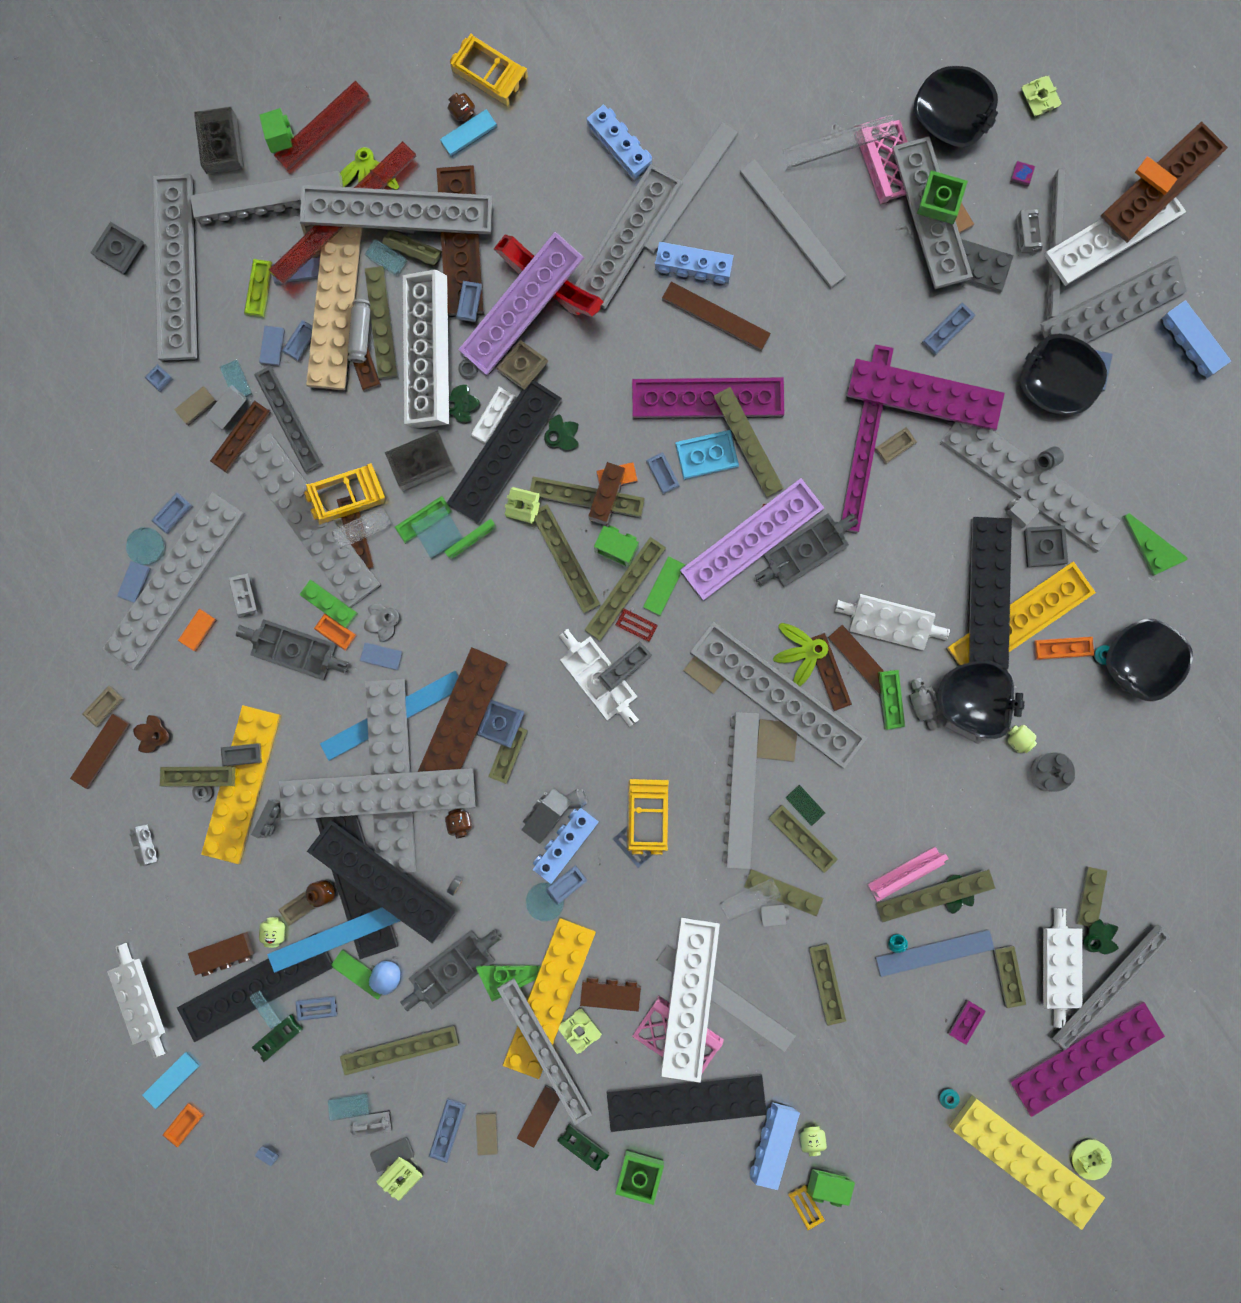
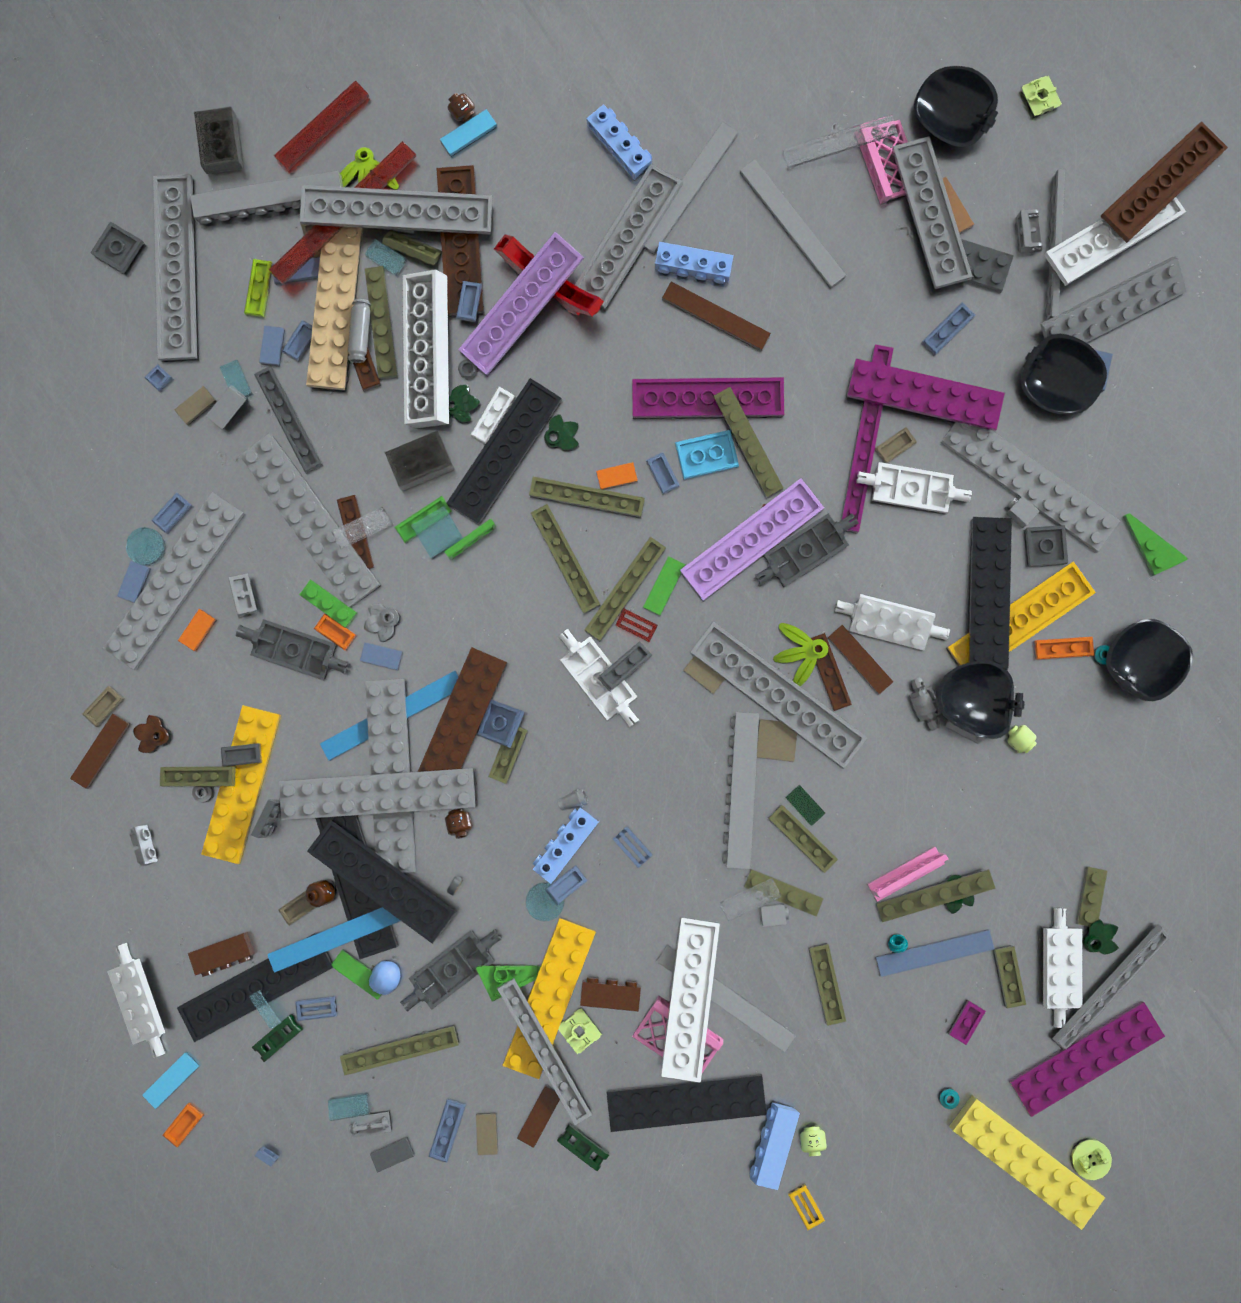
(240, 436): reddish brown tile -> none
(271, 932): yellowish green head -> none
(276, 130): bright green brick -> none
(369, 485): yellow door -> none
(393, 1186): yellowish green piece -> none
(507, 81): yellow door -> none
(514, 504): yellowish green piece -> none
(522, 364): dark tan tile -> none
(545, 815): dark grey brick -> none
(606, 493): reddish brown brick -> none
(616, 545): bright green brick -> none
(639, 1177): bright green brick -> none
(650, 790): yellow door -> none
(830, 1187): bright green brick -> none
(891, 699): bright green tile -> none
(913, 487): none -> white plate
(942, 197): bright green brick -> none
(1022, 173): magenta tile -> none
(1050, 458): dark grey brick -> none
(1060, 780): dark grey brick -> none
(1156, 175): orange tile -> none
(1195, 339): light blue brick -> none

